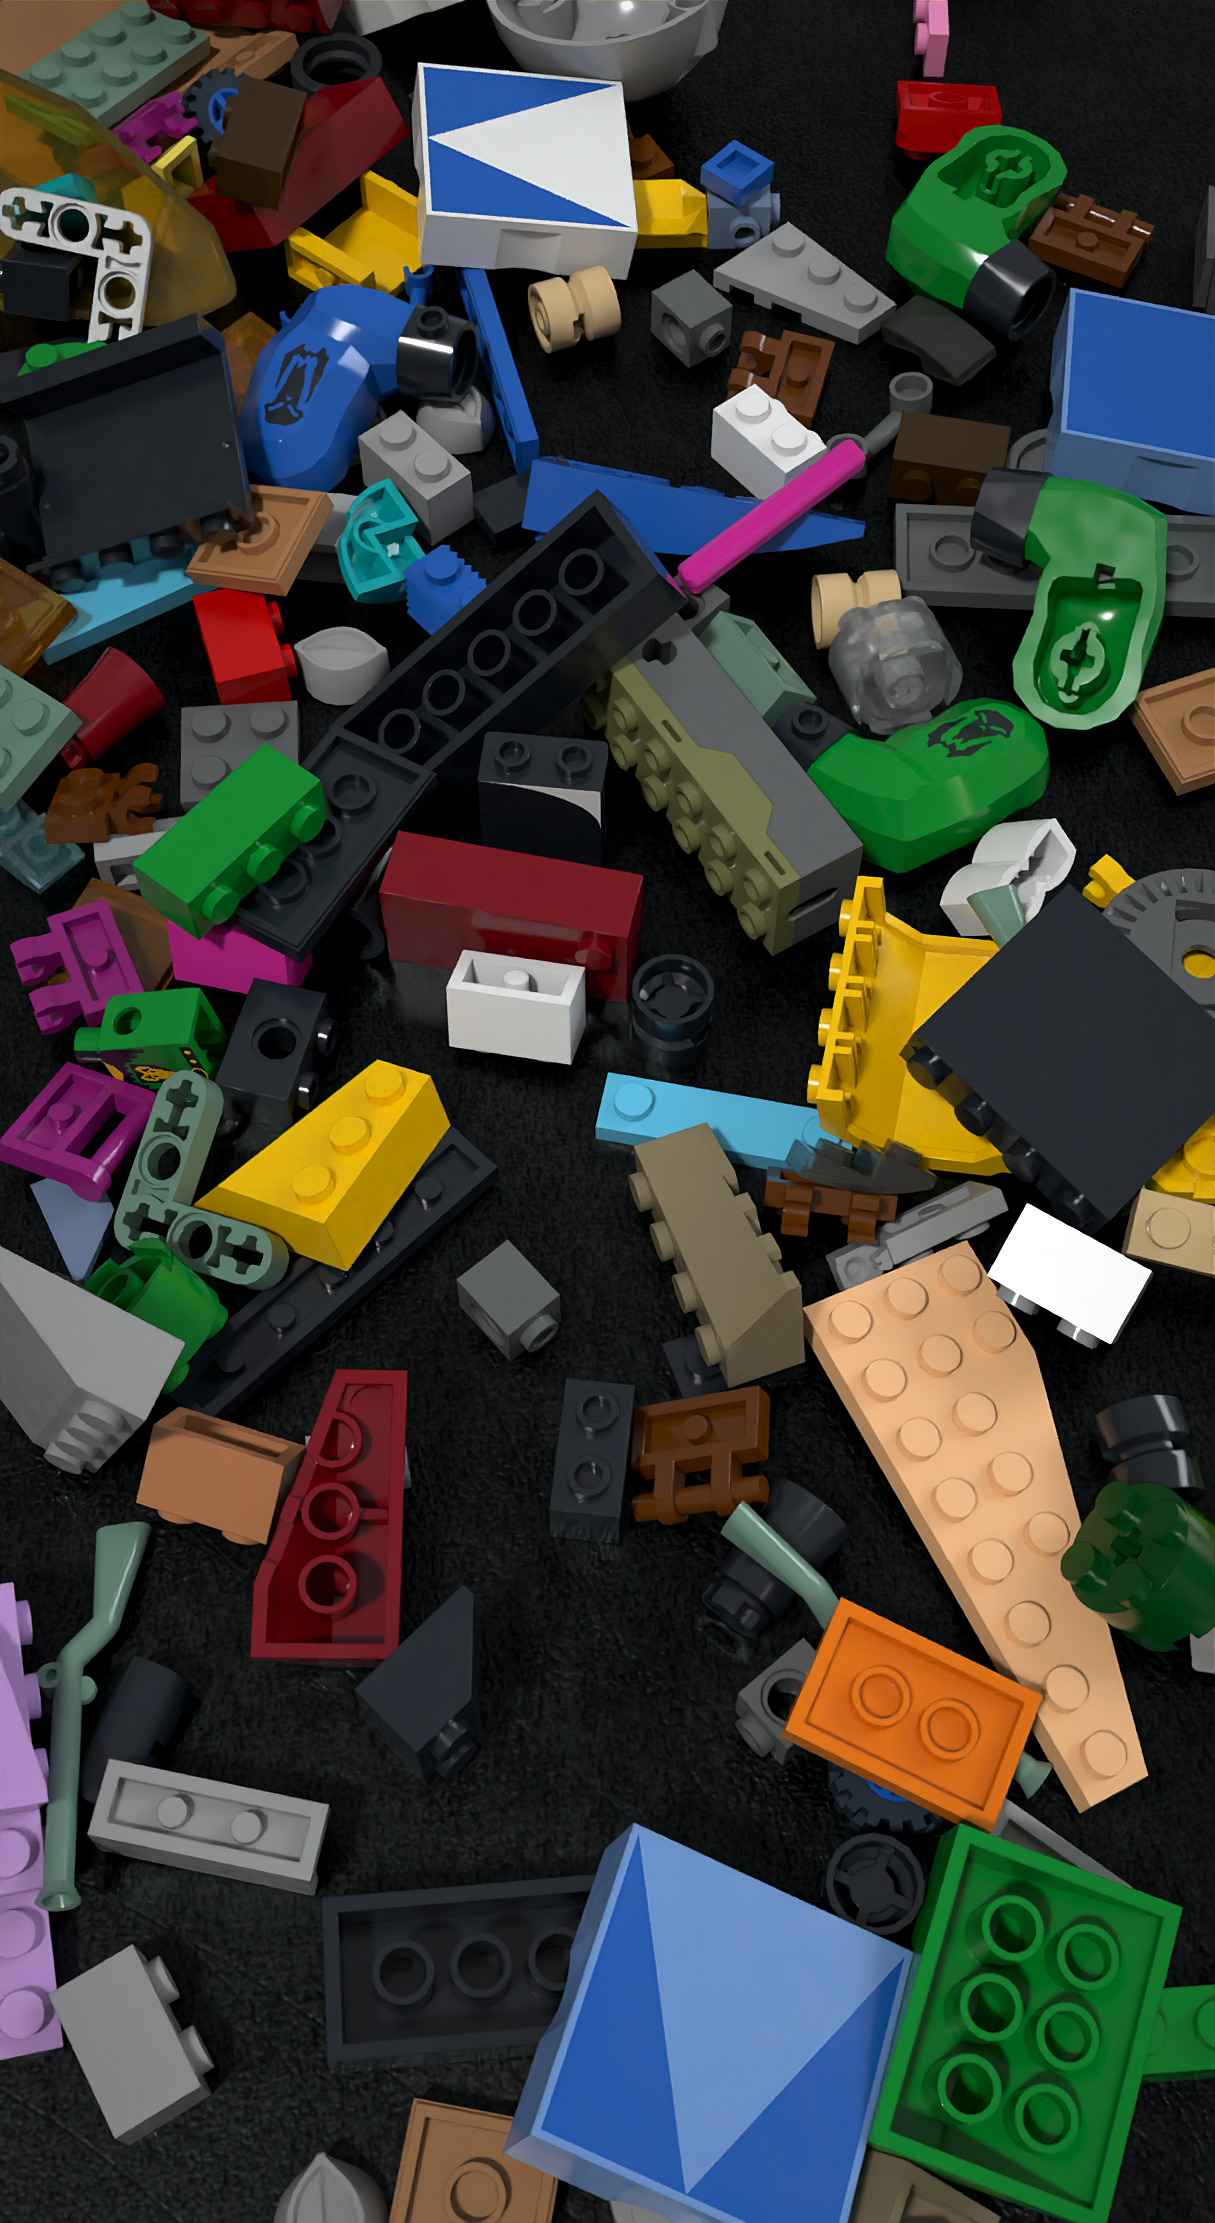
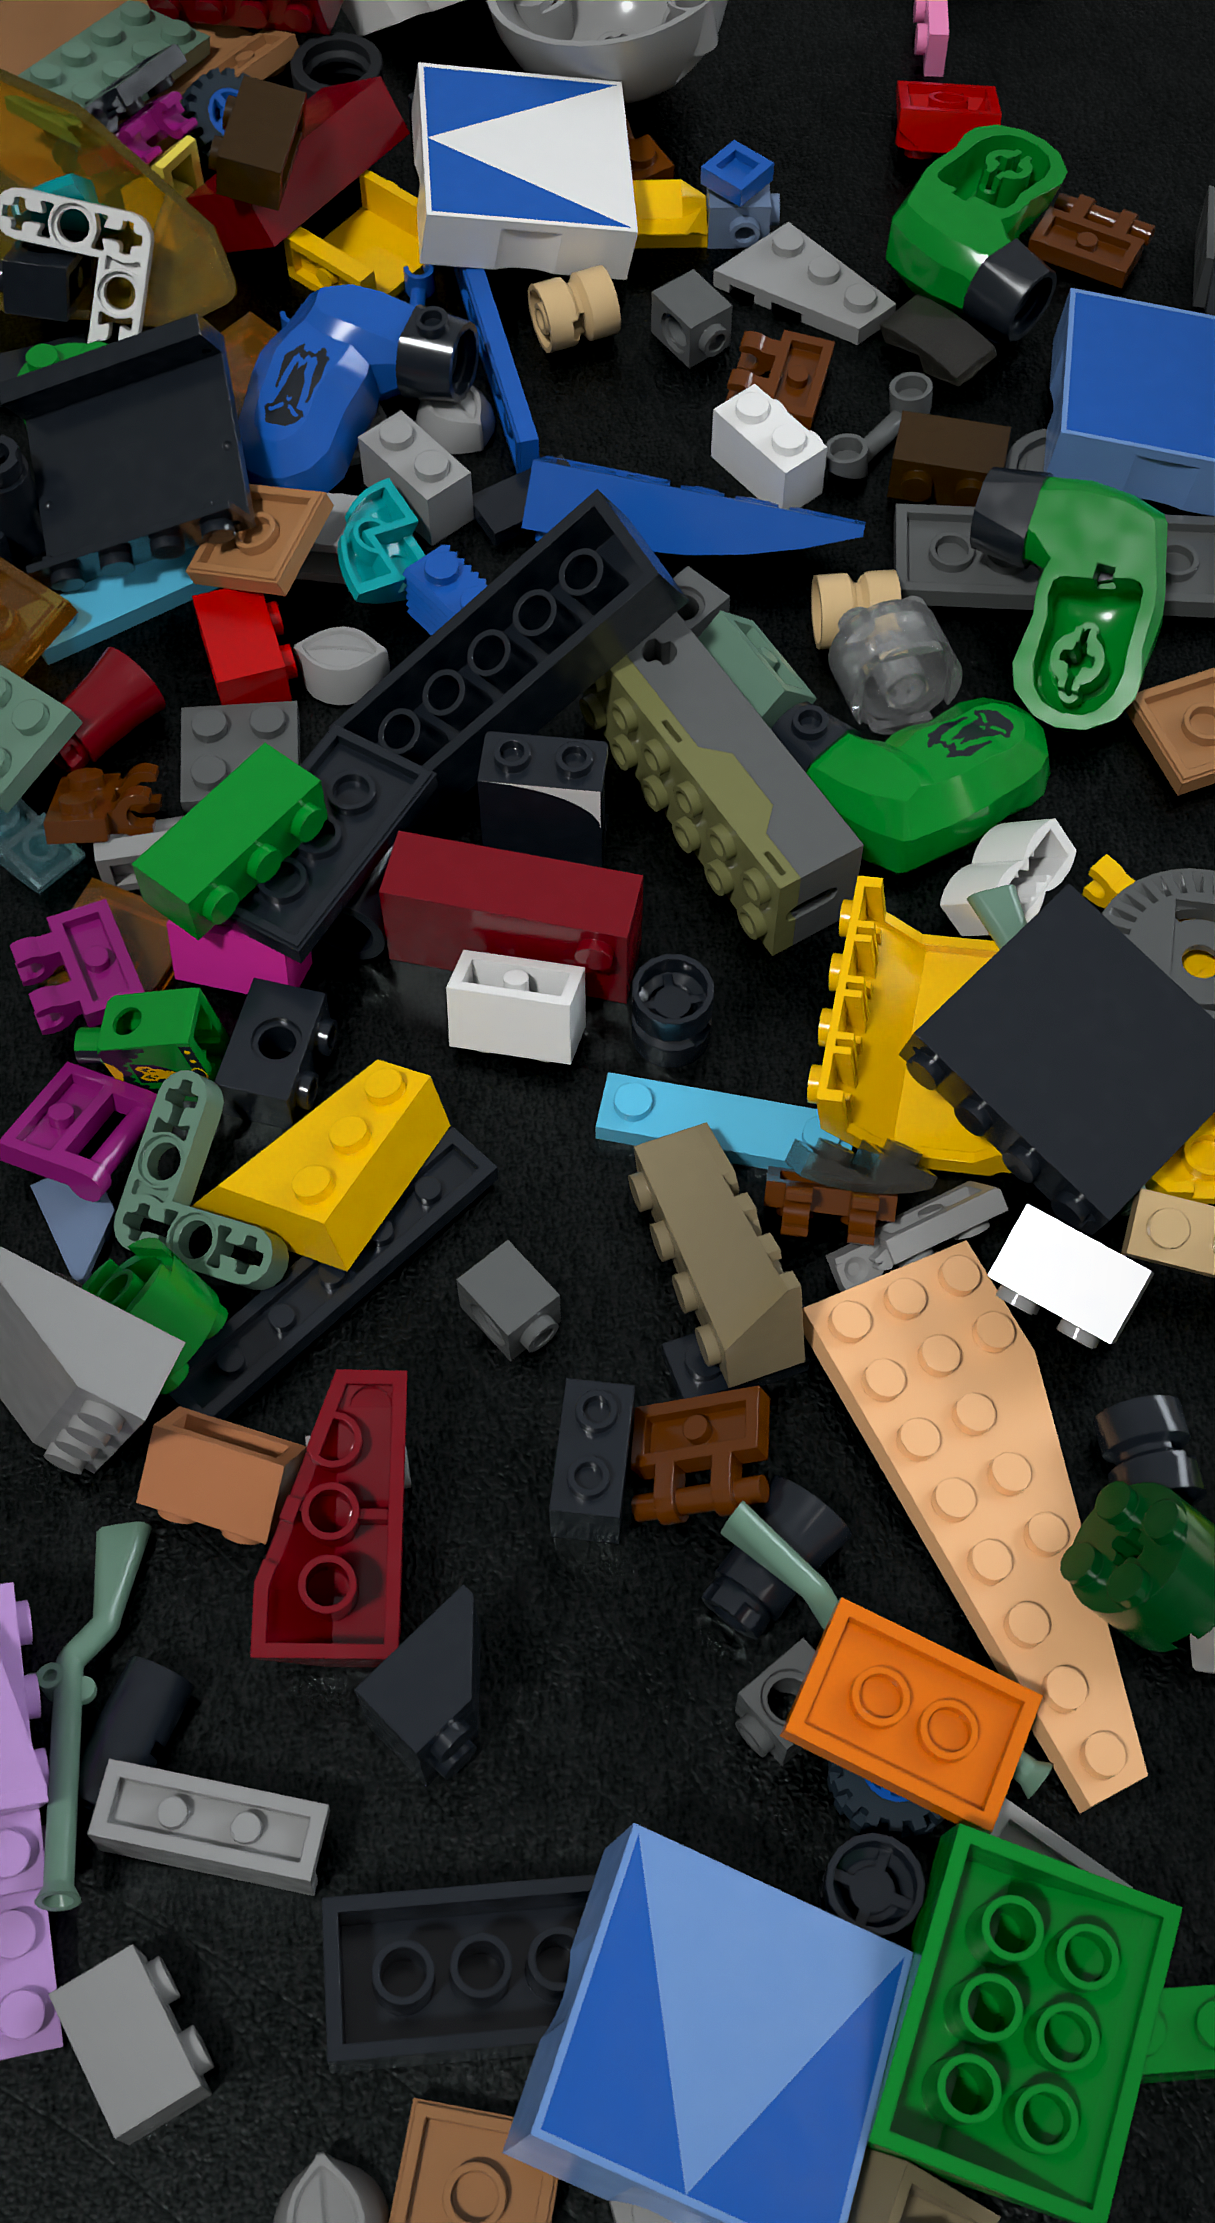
(124, 95): none -> black hinge
(771, 516): dark pink axle -> none

